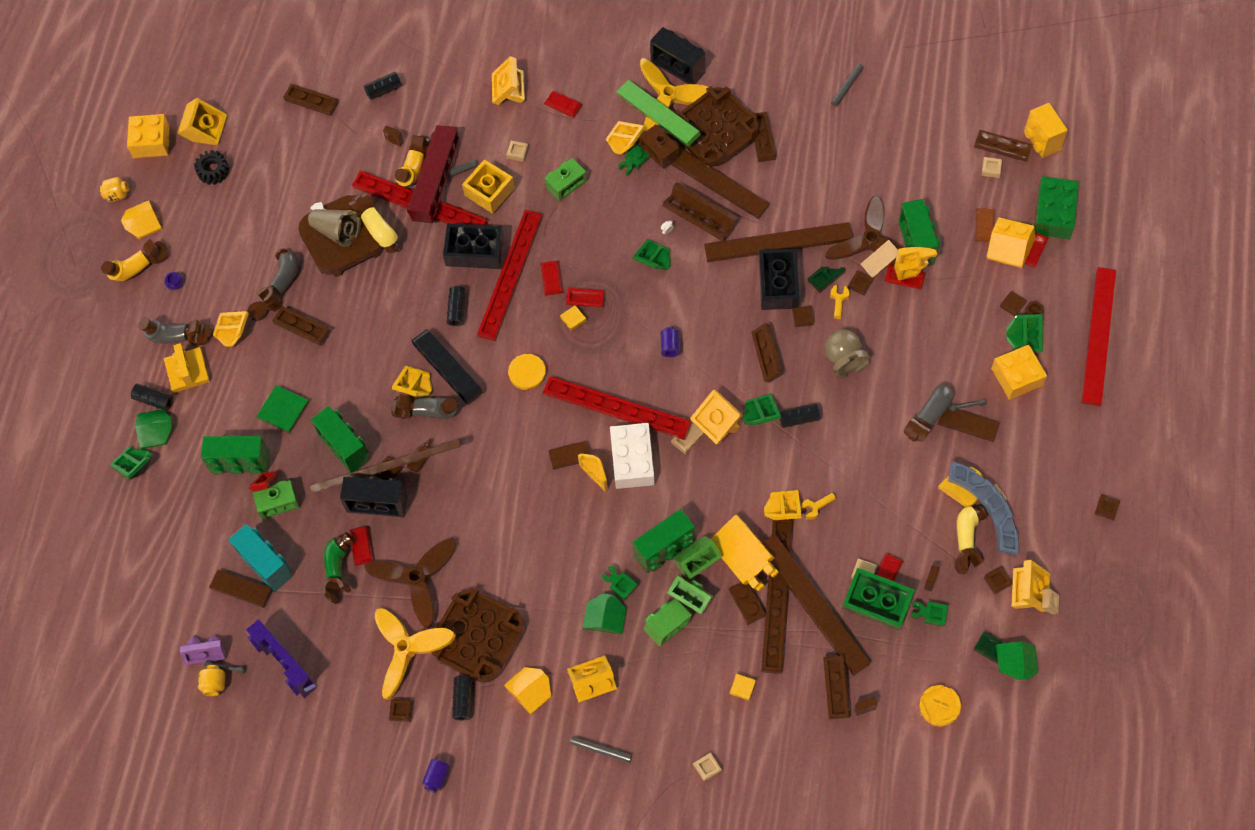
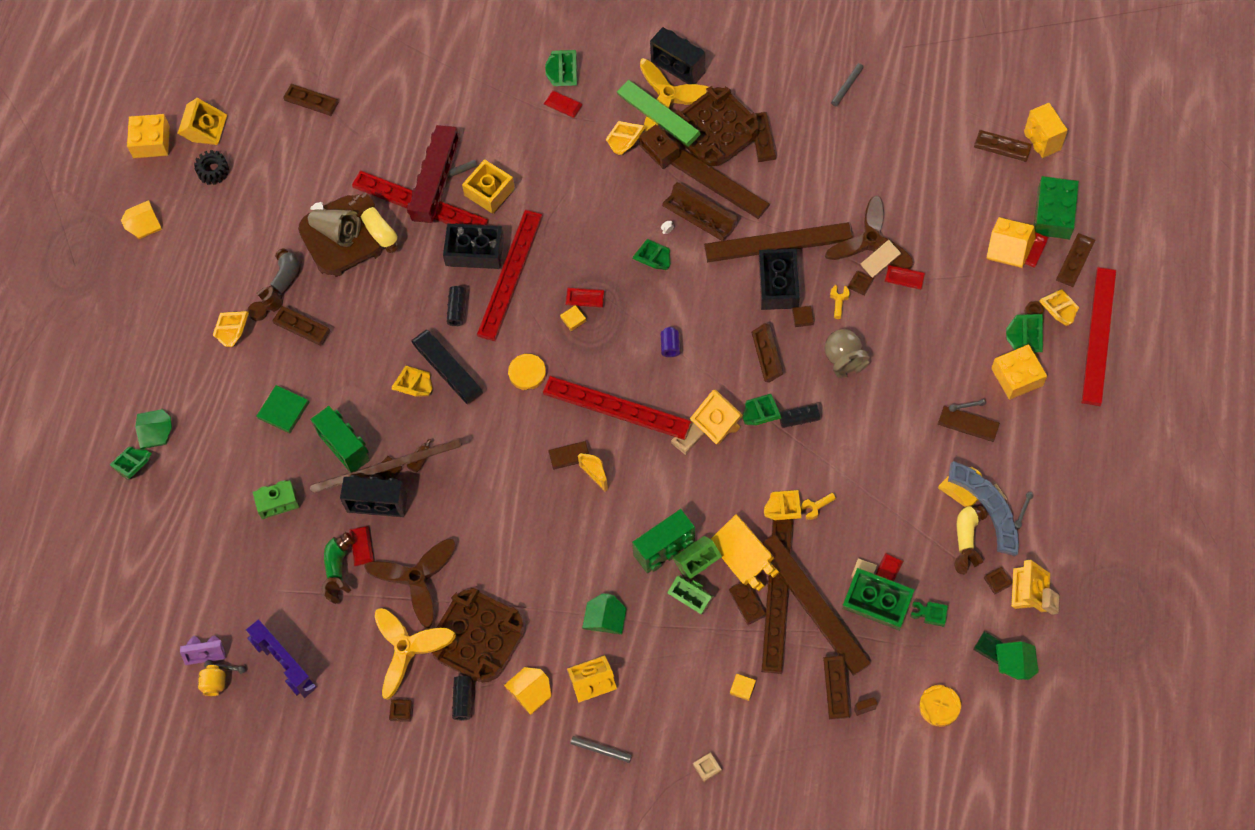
(114, 189): yellow head -> none
(136, 263): piece -> none
(151, 396): black axle -> none
(168, 333): piece -> none
(173, 281): dark purple plate -> none
(186, 368): yellow bracket -> none
(235, 454): green brick -> none
(240, 588): reddish brown tile -> none
(261, 557): teal brick -> none
(264, 481): red tile -> none
(382, 85): black axle -> none
(393, 136): reddish brown tile -> none
(408, 173): piece -> none
(429, 407): piece -> none
(435, 775): dark purple brick -> none
(508, 82): yellow bracket -> none
(517, 151): tan tile -> none
(551, 278): red tile -> none
(562, 68): none -> green slope
(565, 179): bright green brick -> none
(621, 584): green plate -> none
(632, 455): white brick -> none
(634, 158): green plate -> none
(667, 621): bright green brick -> none
(824, 277): dark green tile -> none
(912, 260): yellow slope -> none
(917, 227): green brick -> none
(931, 578): reddish brown tile -> none
(932, 410): dark grey piece -> none
(984, 224): dark orange tile -> none
(991, 167): tan tile -> none
(1013, 303): reddish brown tile -> none
(1029, 495): none -> dark grey hinge
(1060, 307): none -> yellow slope
(1075, 260): none -> reddish brown plate
(1107, 507): reddish brown tile -> none

